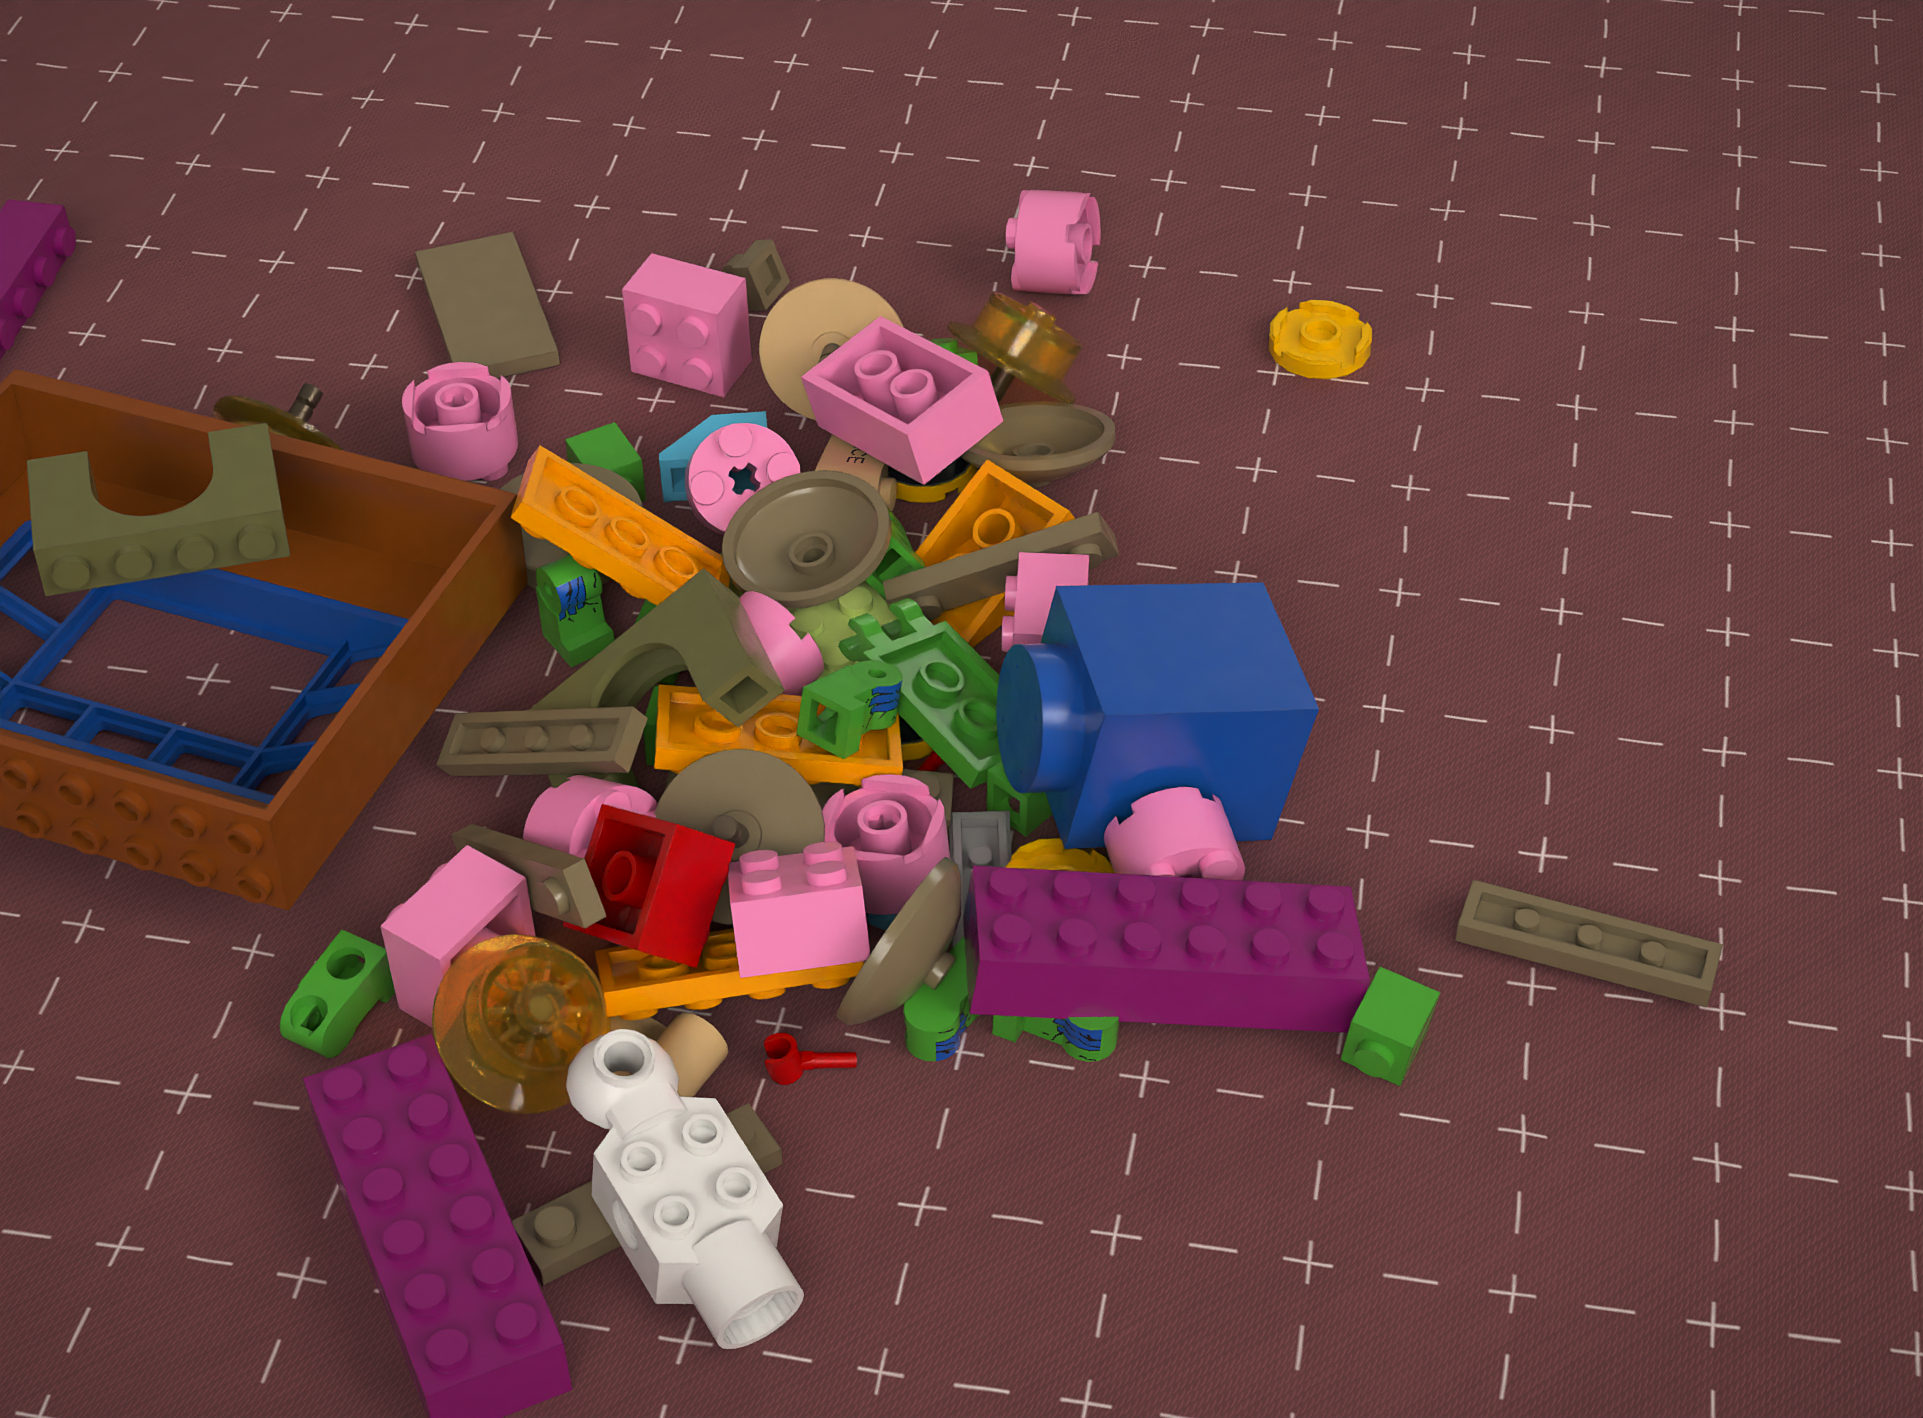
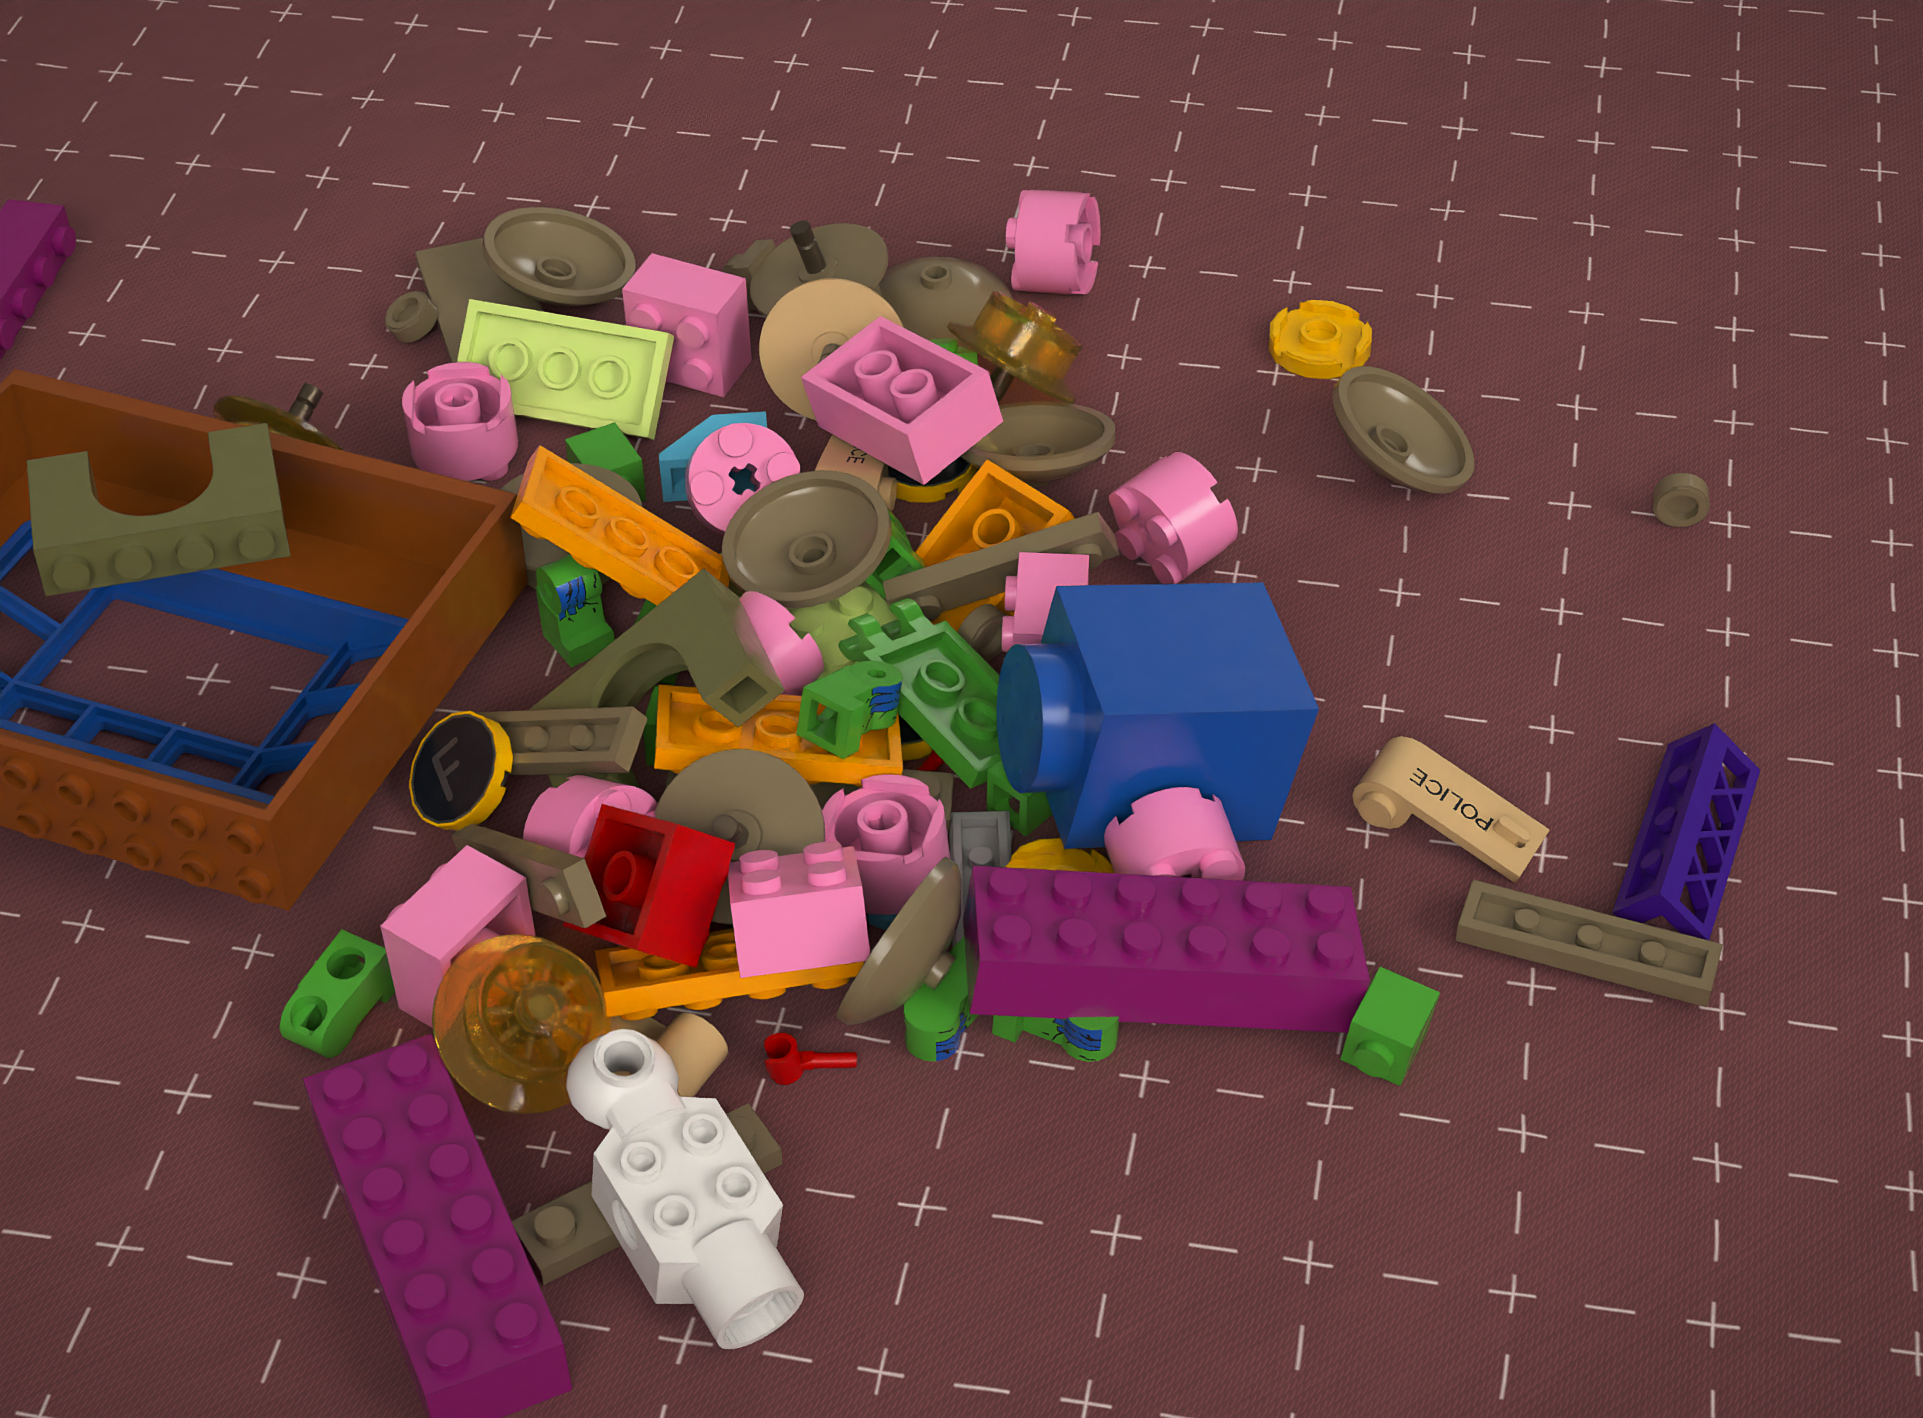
(411, 316): none -> dark tan tile
(460, 771): none -> black tile
(558, 256): none -> dark tan dish
(571, 366): none -> yellowish green plate
(819, 253): none -> dark tan piece
(938, 290): none -> dark tan dish
(984, 631): none -> dark tan tile
(1172, 517): none -> bright pink brick
(1402, 431): none -> dark tan dish
(1420, 782): none -> tan door
(1678, 820): none -> dark purple fence
(1681, 500): none -> dark tan tile

